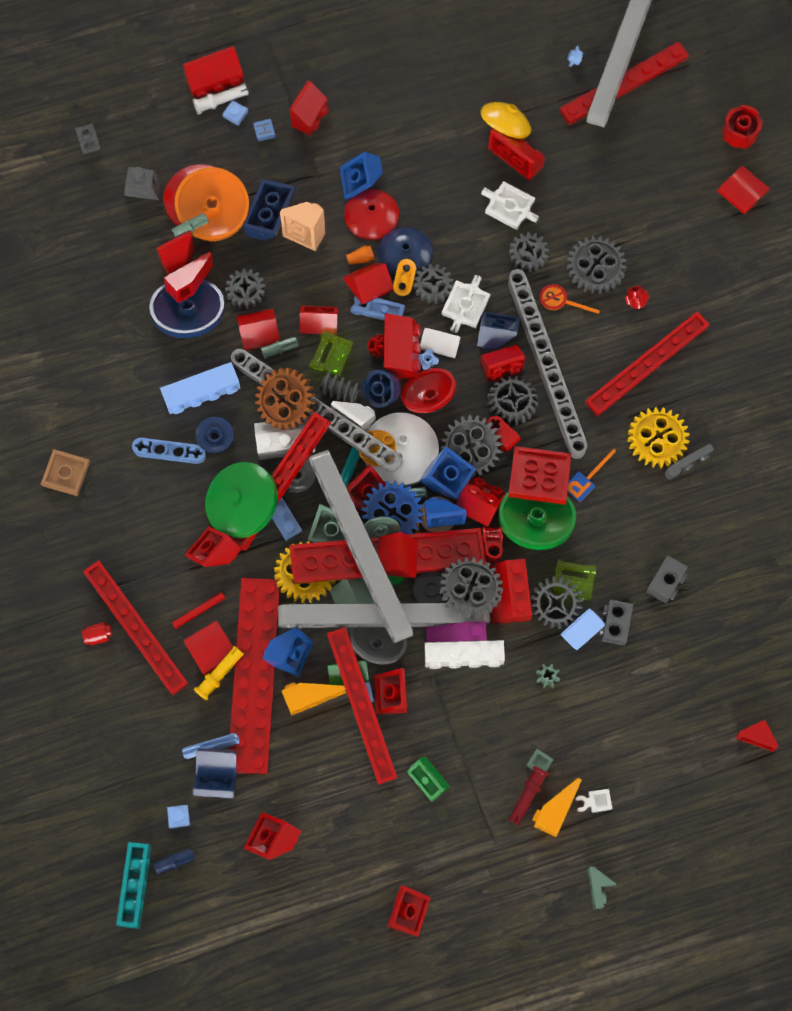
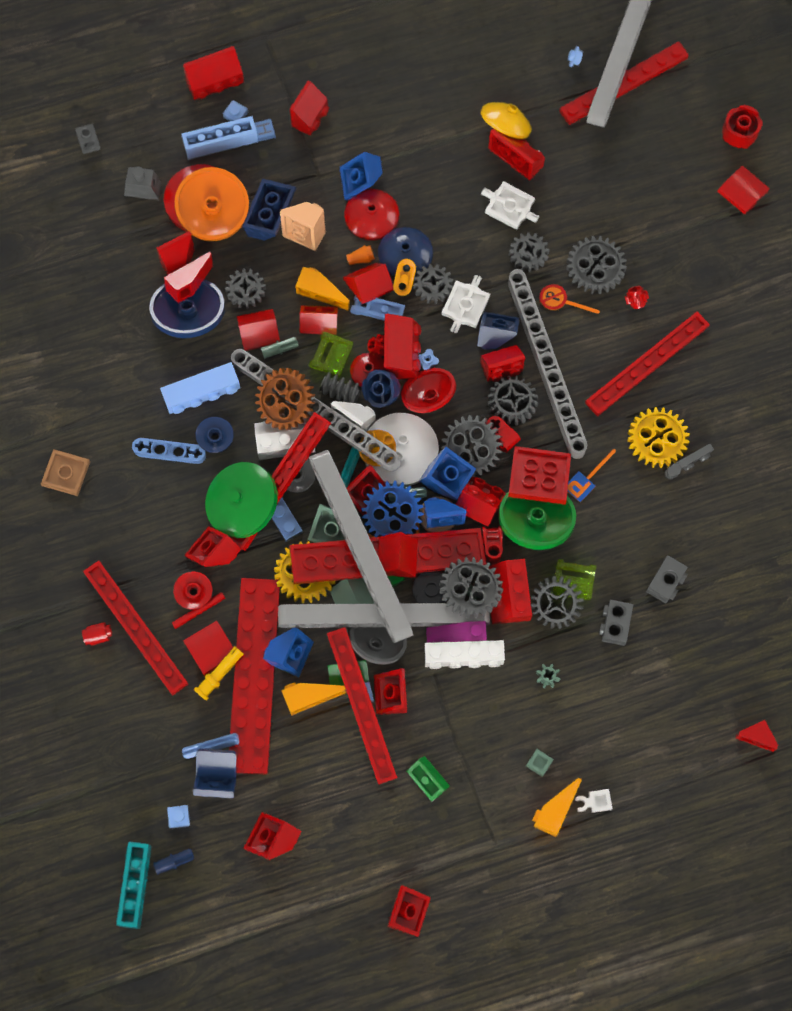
(190, 225): sand green axle -> none
(191, 581): none -> red dish
(212, 101): white pin -> none
(220, 137): none -> light blue brick
(318, 287): none -> light orange slope
(358, 371): none -> red dish
(381, 526): sand green dish -> none
(440, 342): white slope -> none
(532, 786): dark red pin -> none
(583, 629): light blue slope -> none
(597, 881): sand green slope -> none

